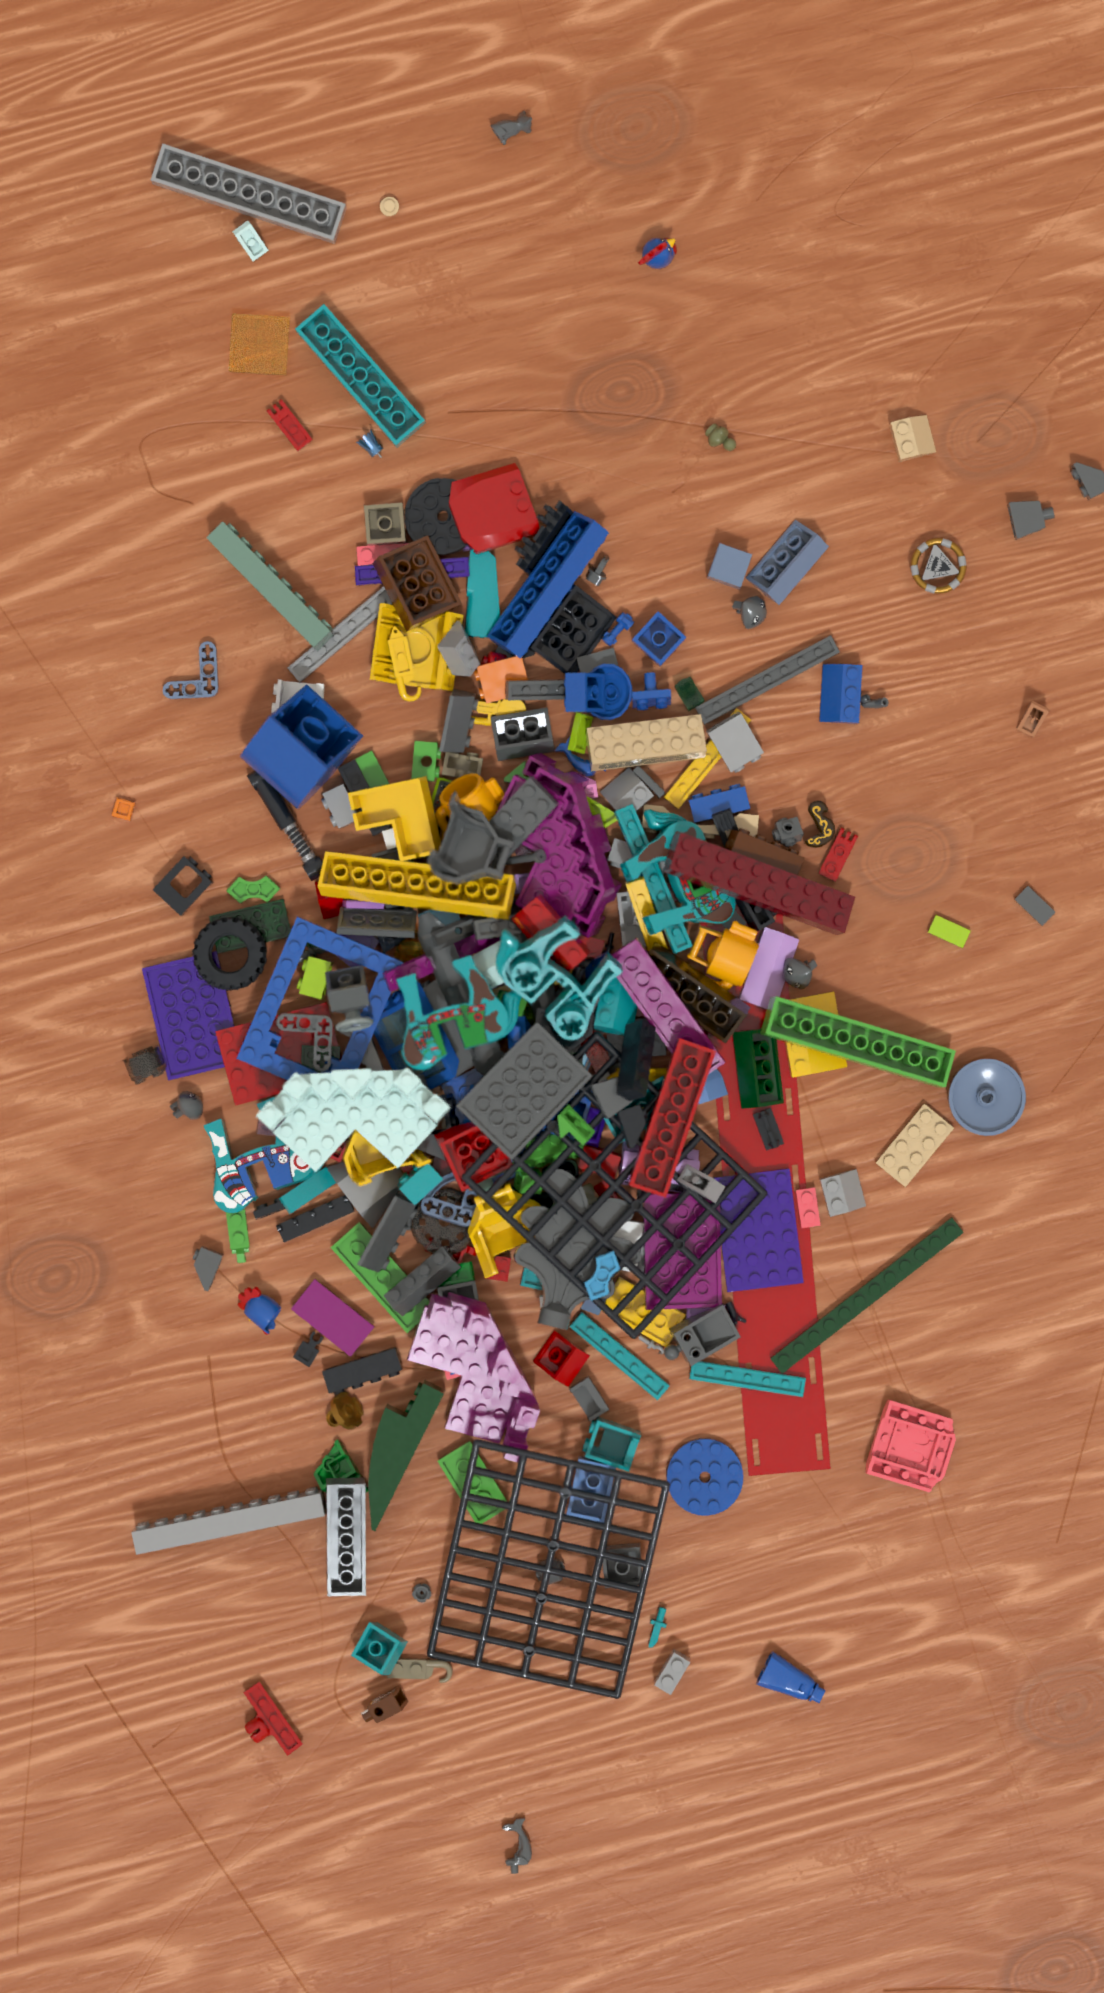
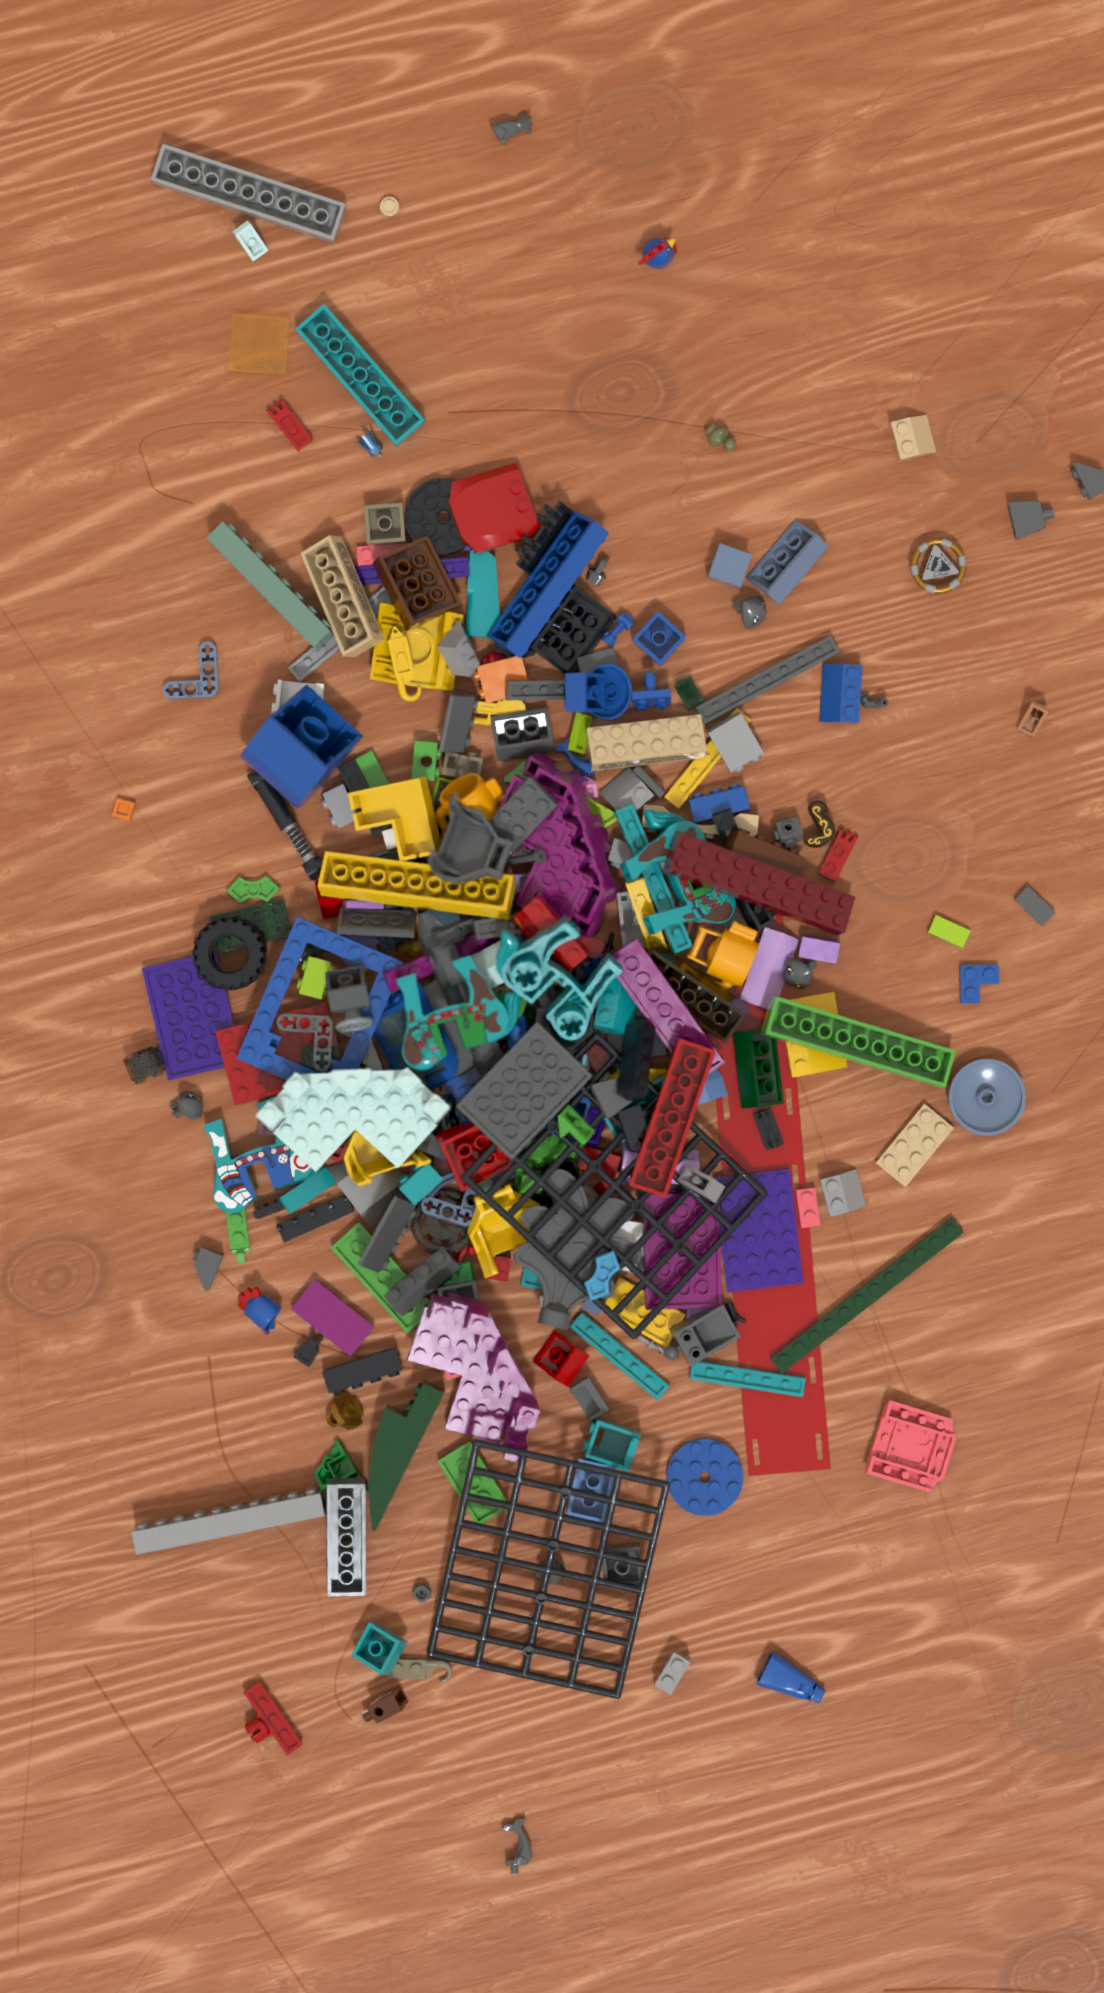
(171, 896): black window -> none
(342, 596): none -> tan brick
(658, 1623): teal piece -> none
(819, 948): none -> hinge
(972, 976): none -> blue plate

